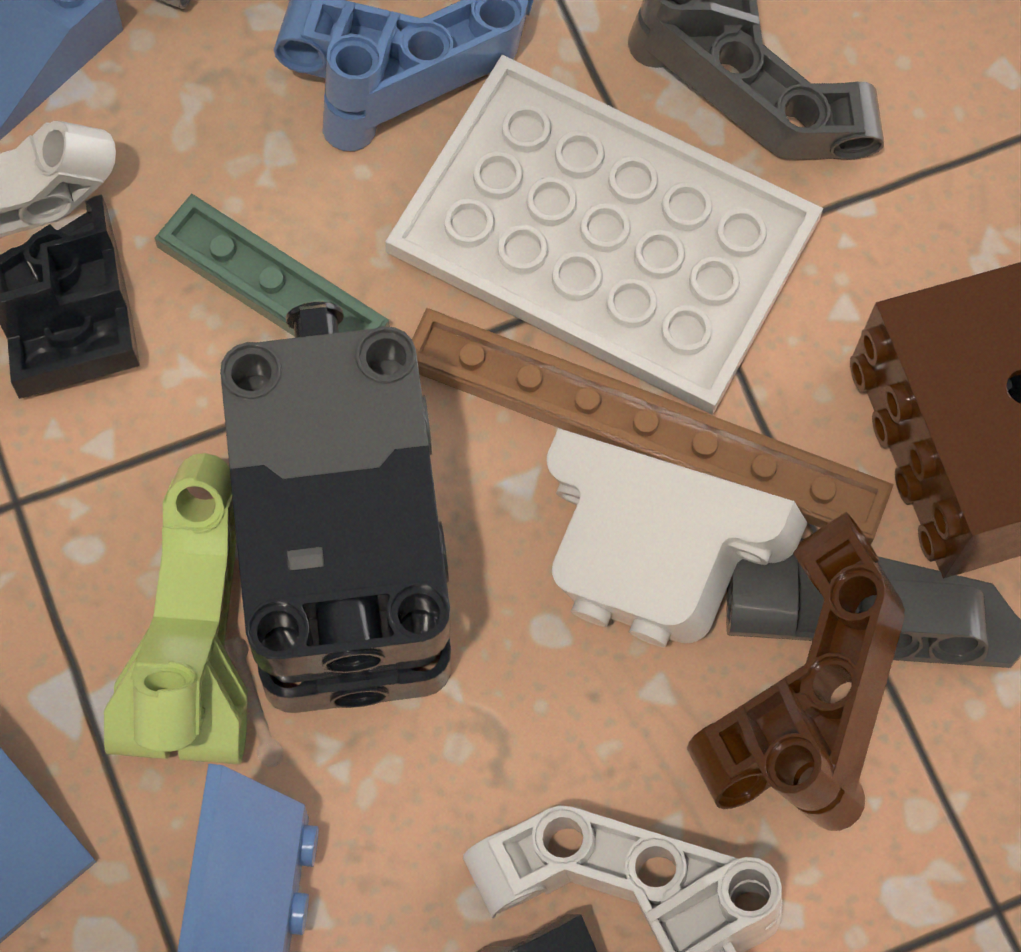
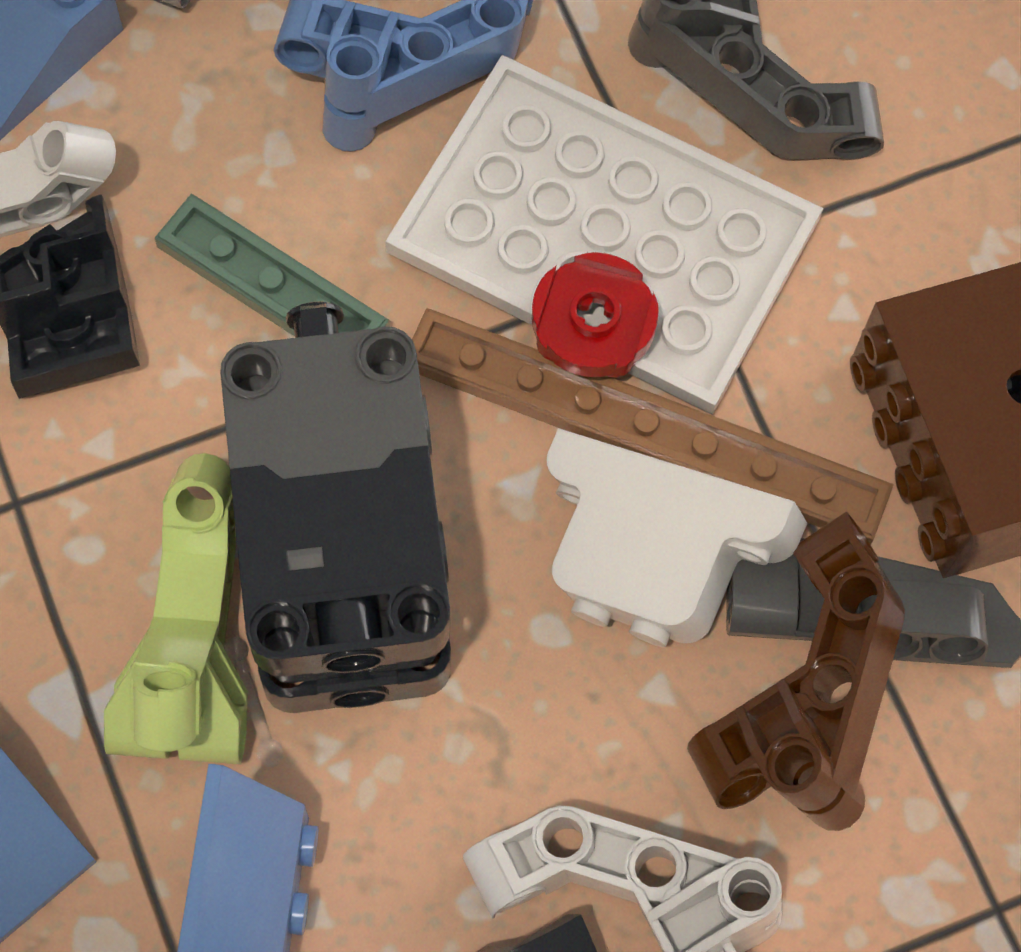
(588, 349): none -> red plate

